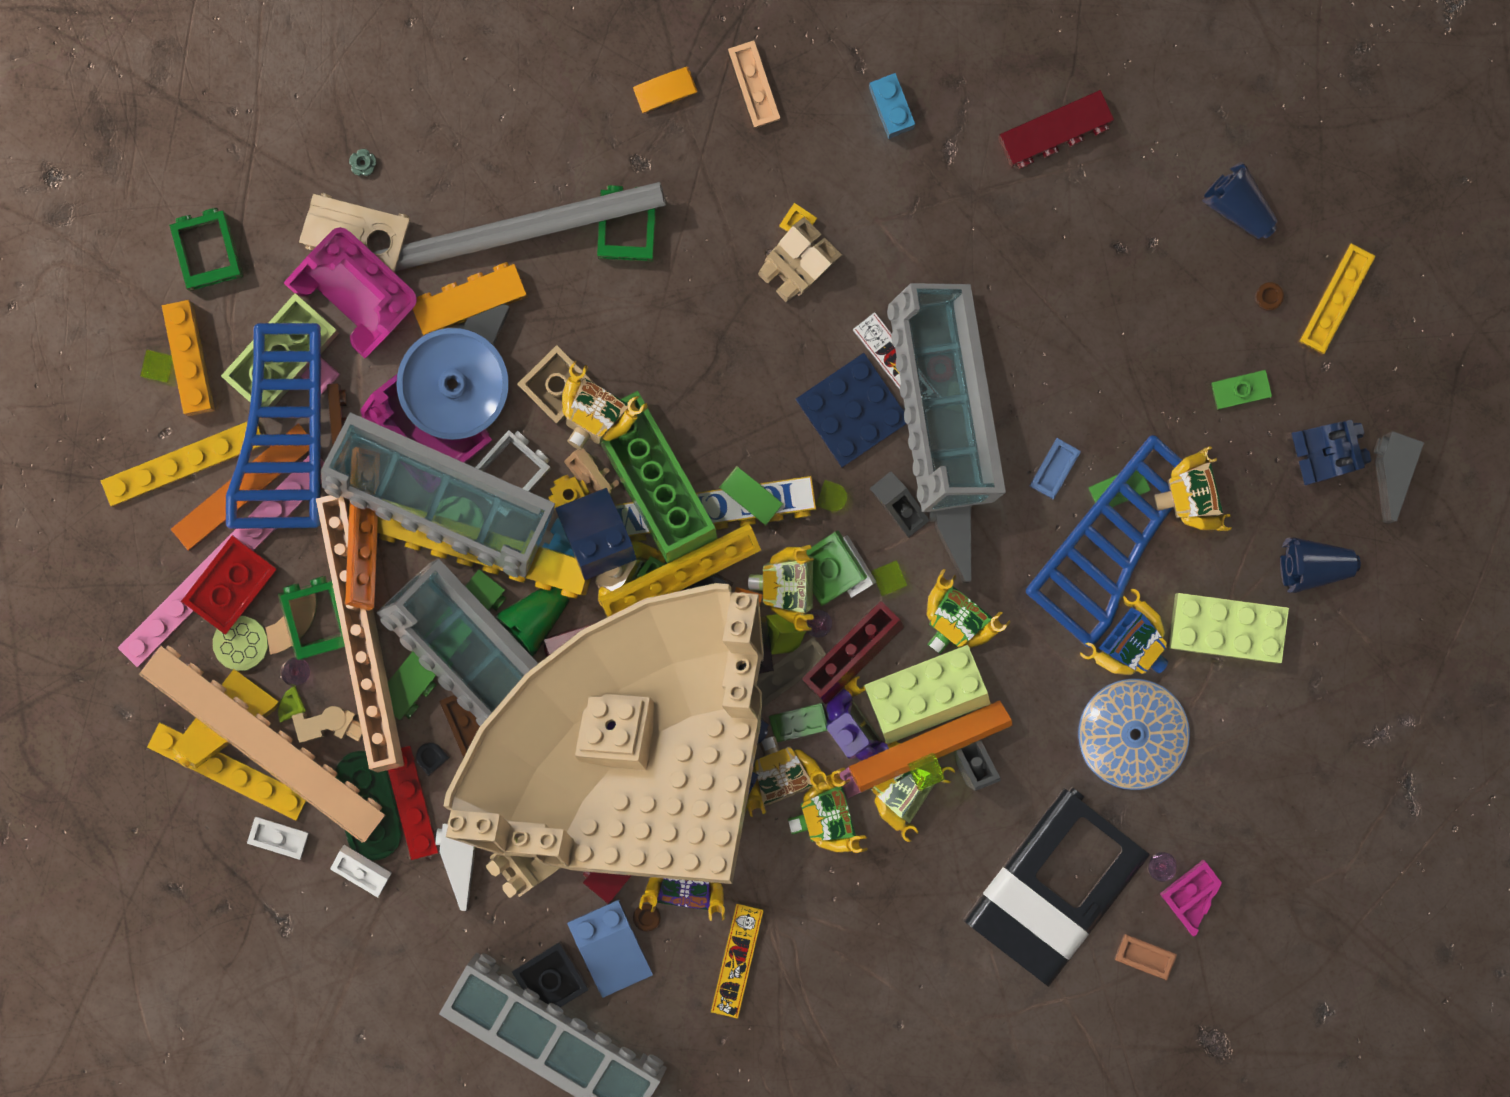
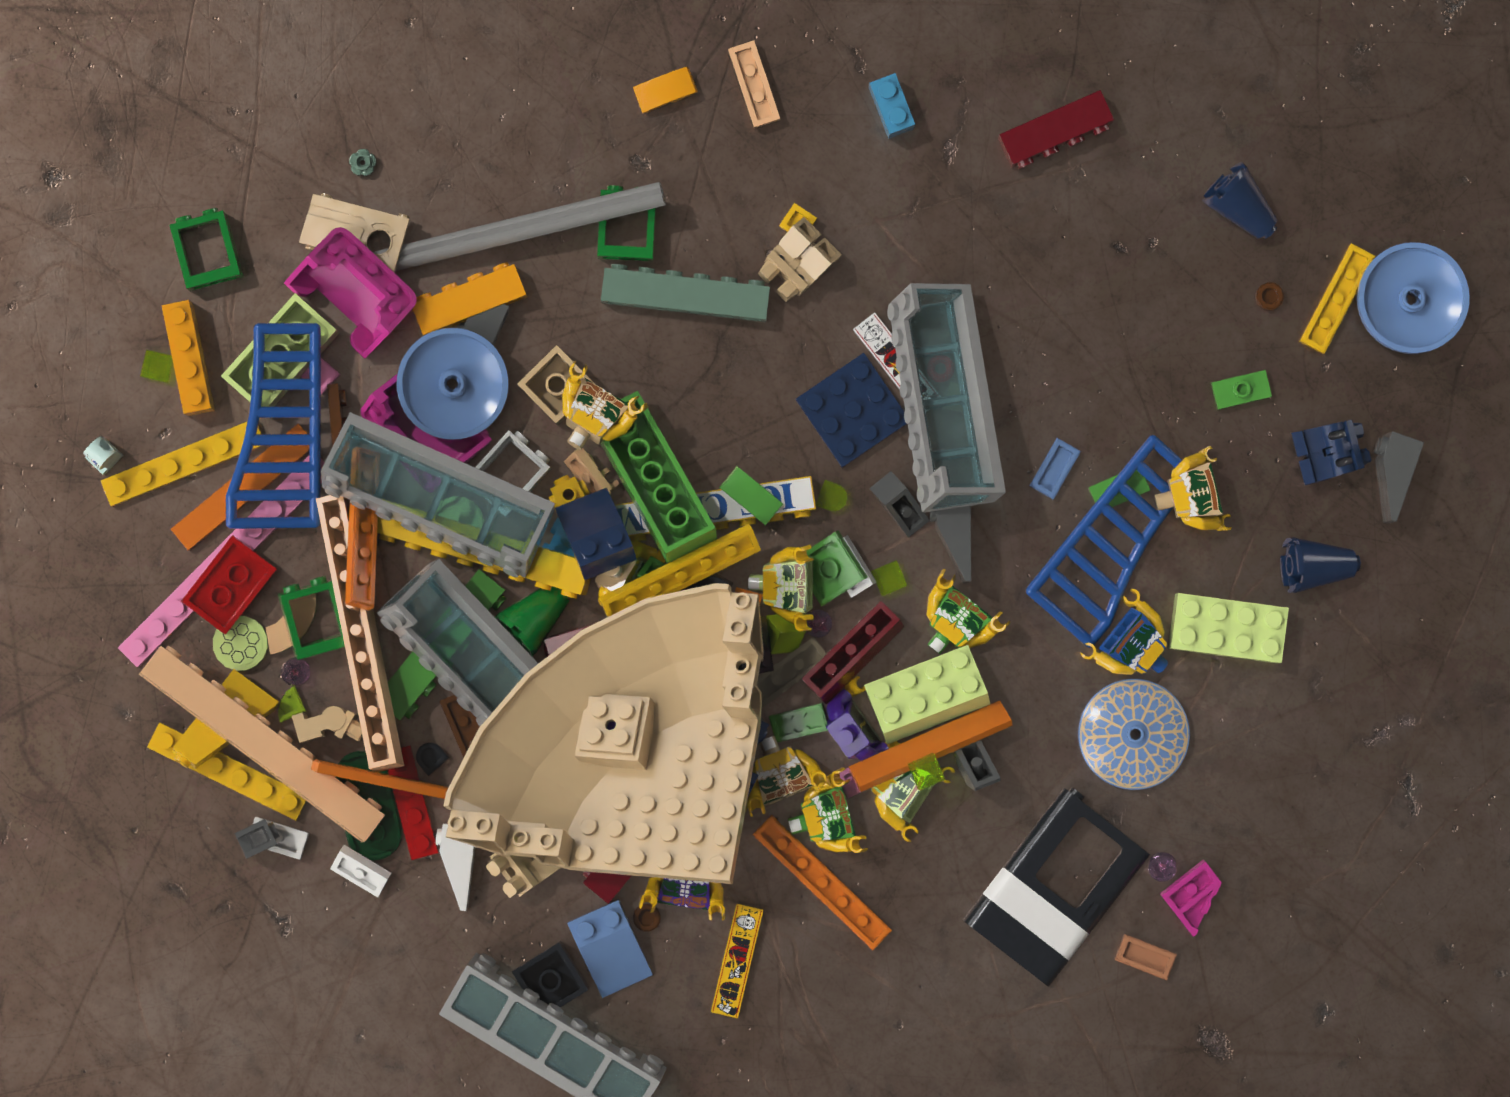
(102, 454): none -> light aqua leg
(257, 838): none -> dark grey window
(379, 779): none -> orange tile
(685, 294): none -> sand green brick
(822, 882): none -> orange tile
(1438, 291): none -> medium blue dish

